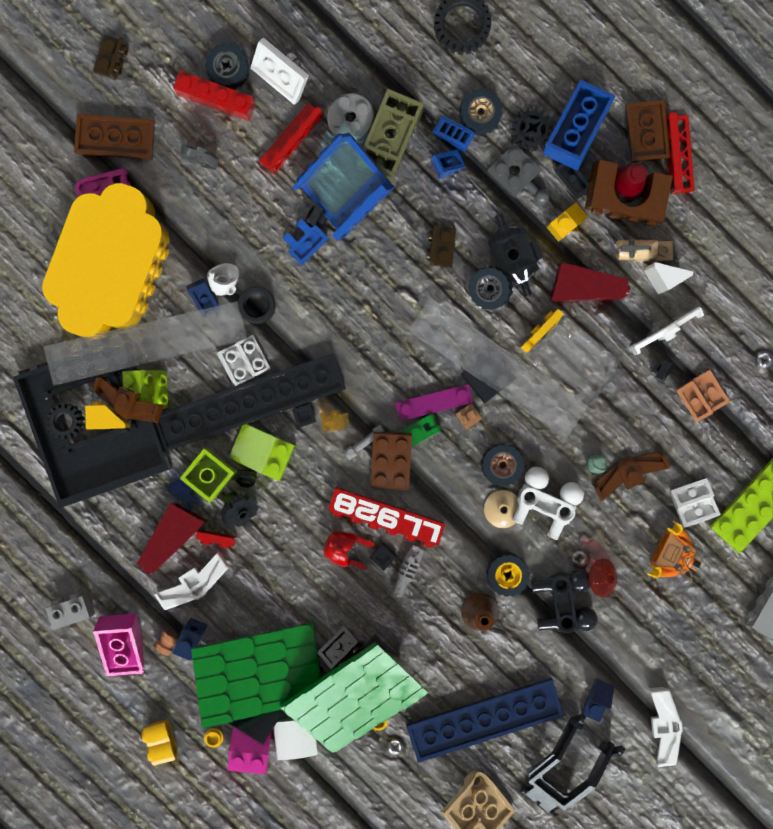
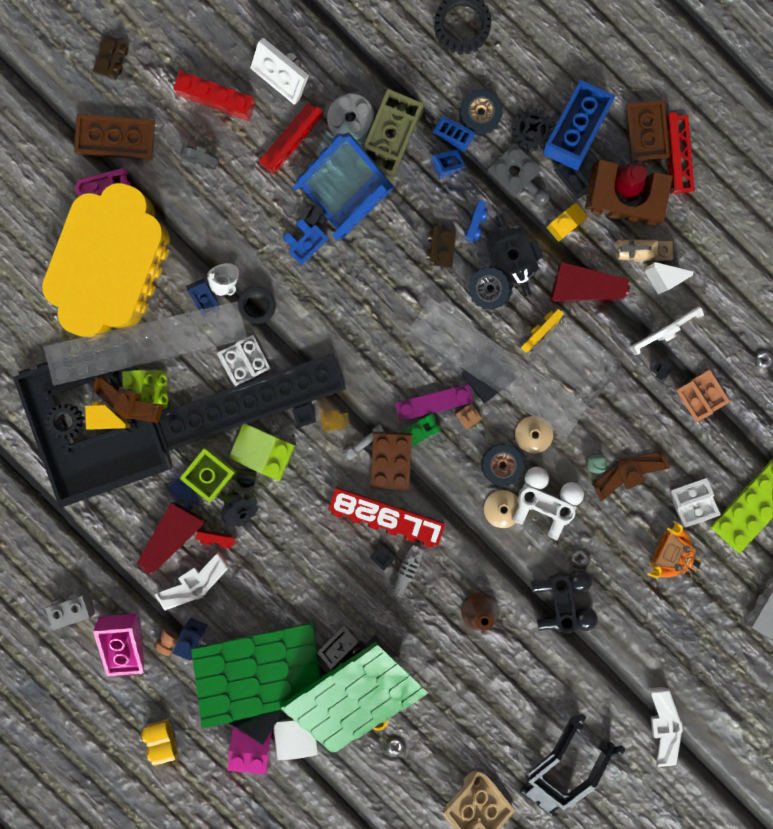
(213, 737): yellow plate -> none
(224, 55): black wheel -> none
(337, 546): red hair -> none
(478, 215): none -> blue plate
(484, 720): dark blue plate -> none
(513, 584): black wheel -> none
(524, 437): none -> tan dish
(598, 700): dark blue slope -> none
(603, 578): clear red dish -> none

